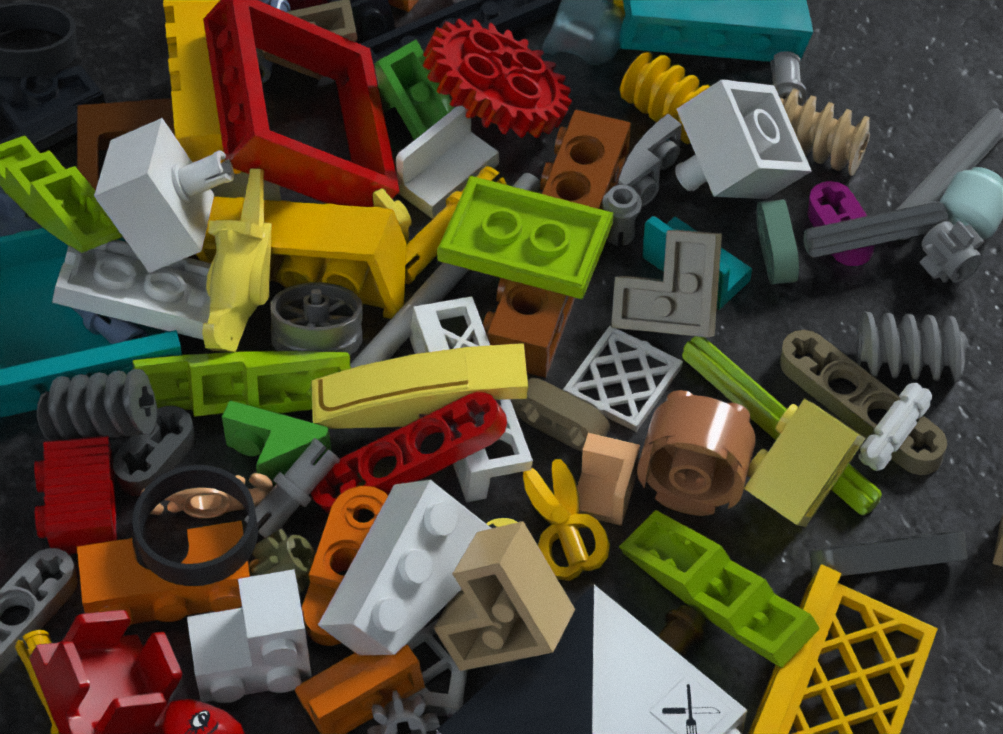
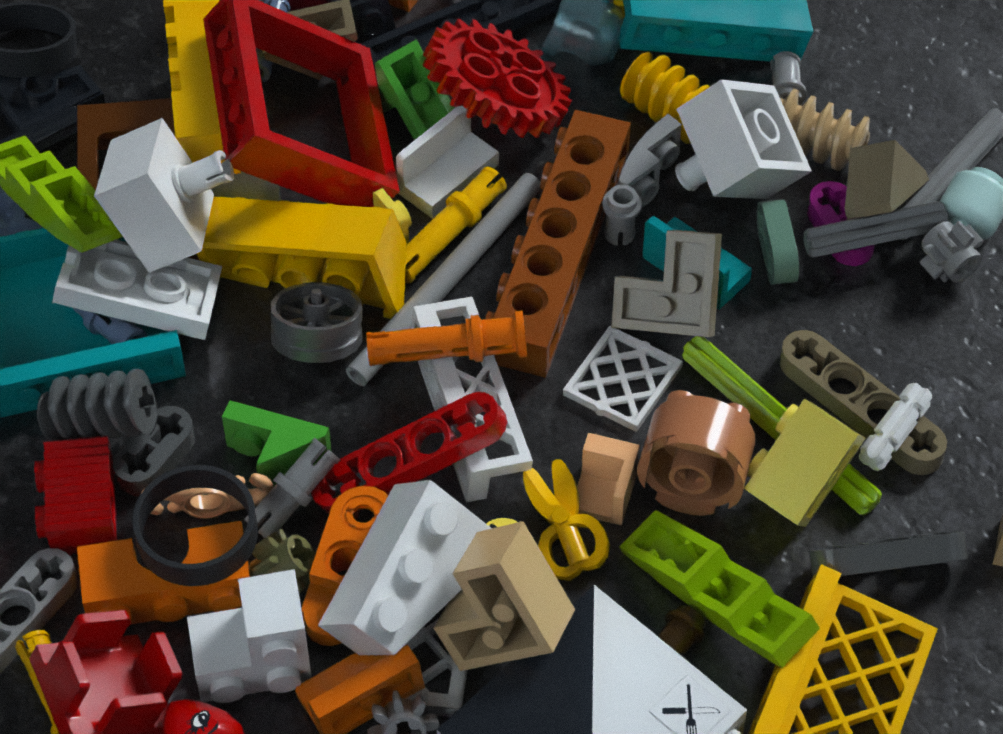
(239, 271): light yellow animal -> none
(258, 379): lime slope -> none
(403, 387): light yellow slope -> none
(472, 339): none -> orange pin
(525, 237): lime tile -> none
(560, 414): dark tan beam -> none
(881, 179): none -> dark tan slope
(911, 345): light grey piece -> none

